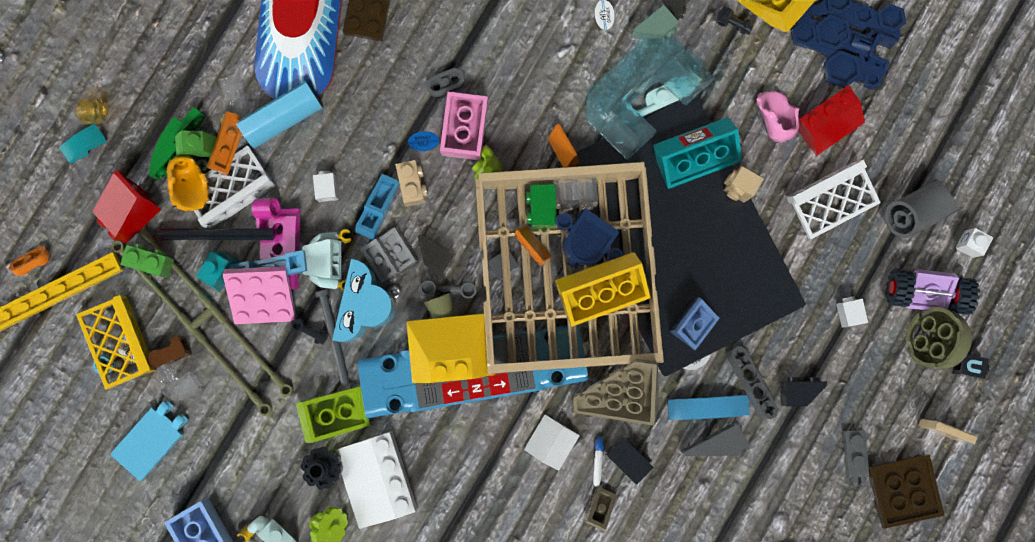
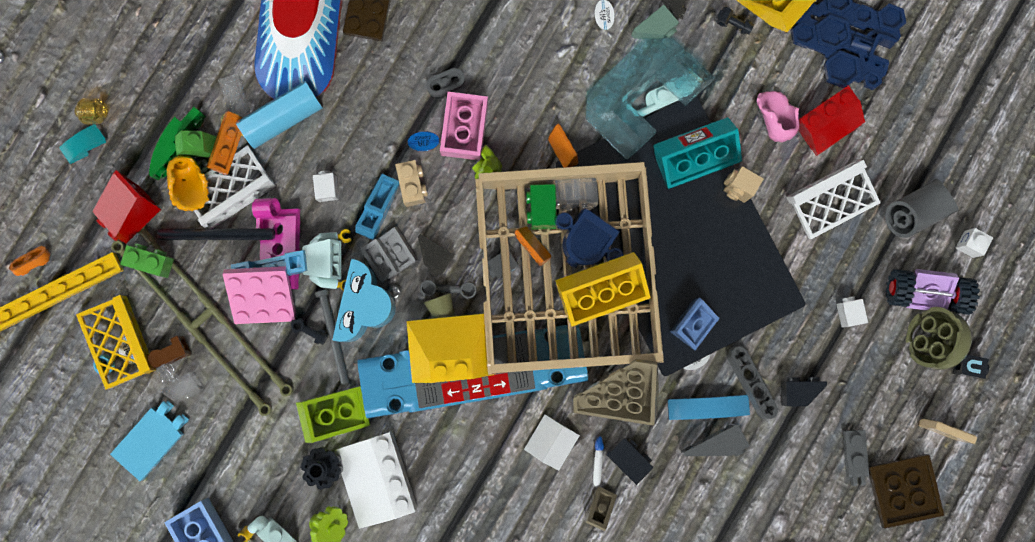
(212, 269): teal torso -> none

